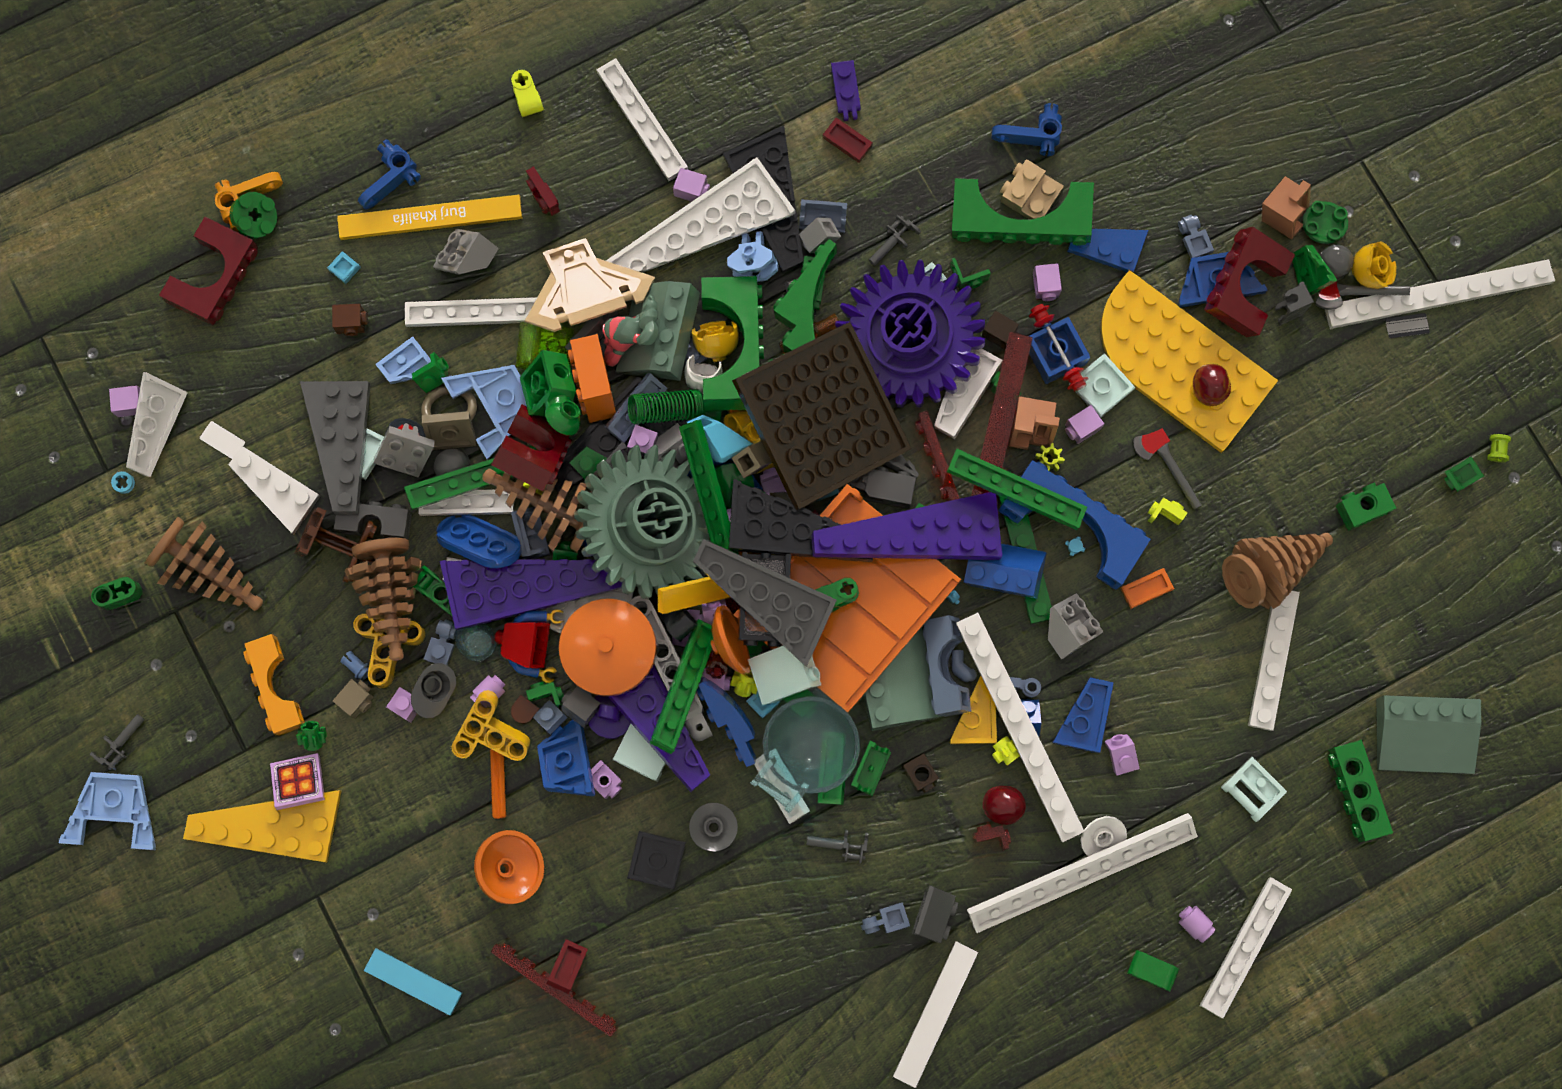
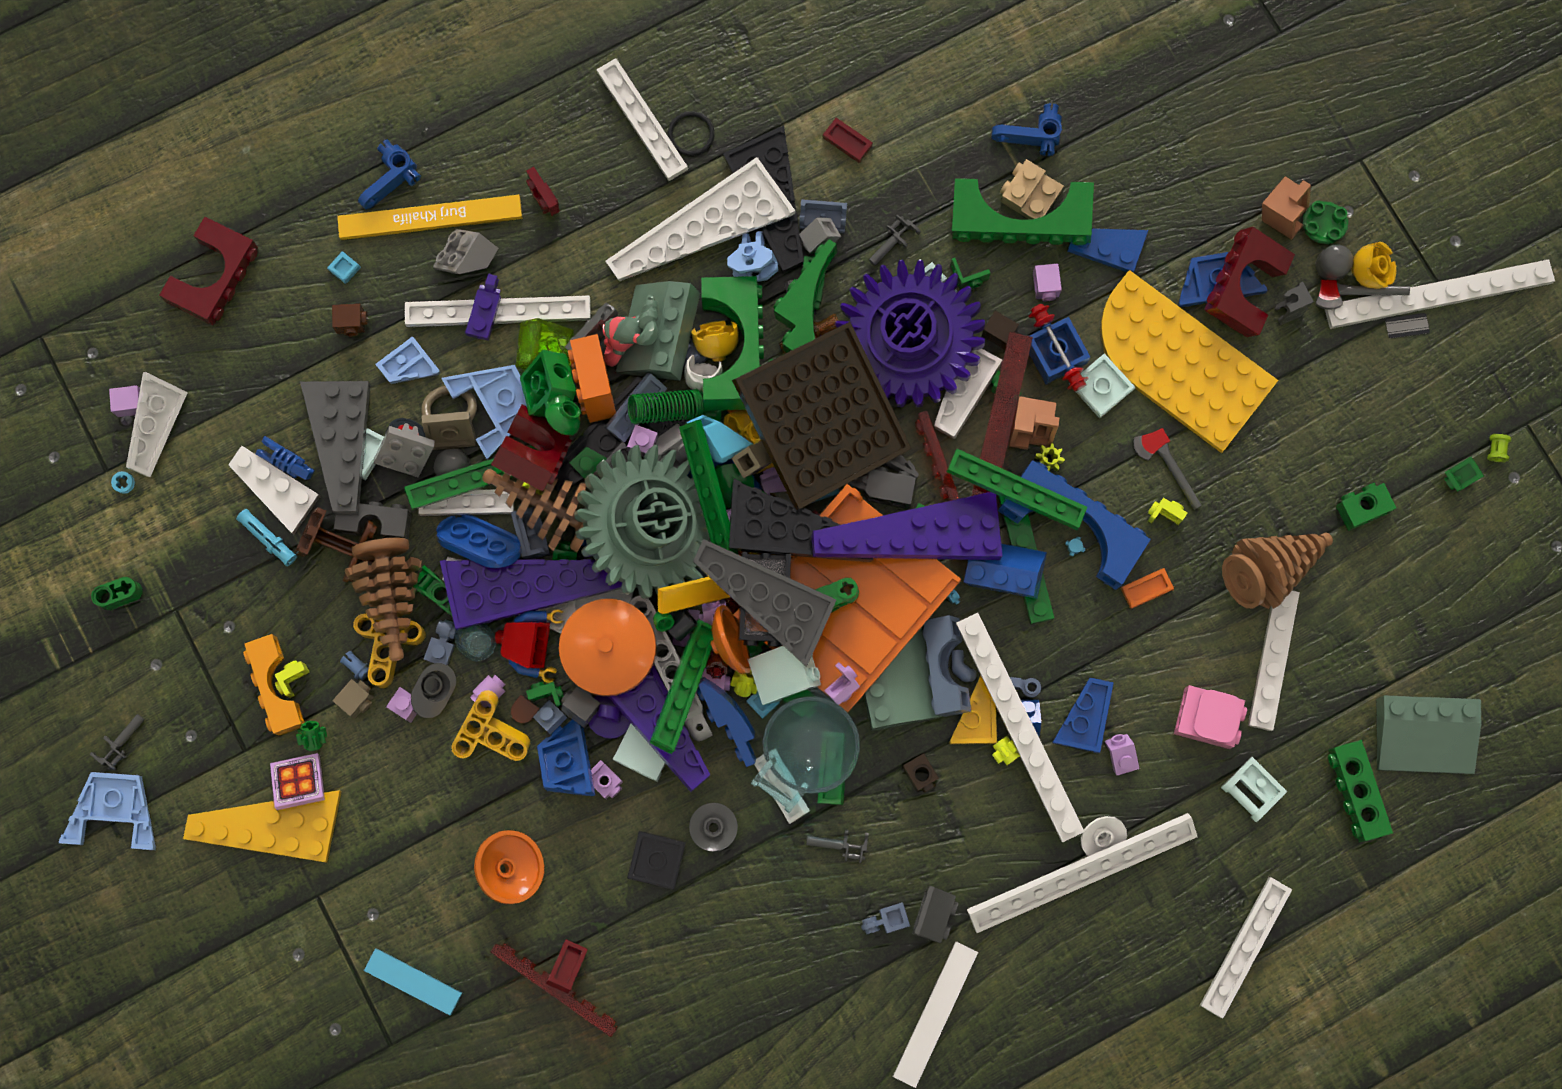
(195, 562): medium nougat plant -> none
(221, 439): white sticker -> none
(244, 223): green plate -> none
(260, 184): light orange piece -> none
(267, 538): none -> medium azure pin
(285, 460): none -> blue hinge
(291, 672): none -> neon yellow bracket
(430, 375): green bracket -> none
(484, 309): none -> dark purple hinge
(498, 785): orange axle -> none
(526, 96): neon yellow piece -> none
(584, 287): plate -> none
(667, 622): none -> green hinge
(690, 185): lavender brick -> none
(696, 114): none -> black piece
(844, 686): none -> lavender bracket
(846, 88): dark purple hinge -> none
(870, 768): green hinge -> none
(987, 832): clear red bracket -> none
(1004, 805): dark red hat -> none
(1071, 626): light grey slope -> none
(1083, 424): lavender brick -> none
(1153, 970): green beam -> none
(1196, 242): sand blue plate -> none
(1196, 923): lavender brick -> none
(1210, 717): none -> bright pink brick
(1211, 384): dark red hat -> none
(1312, 269): green wing -> none

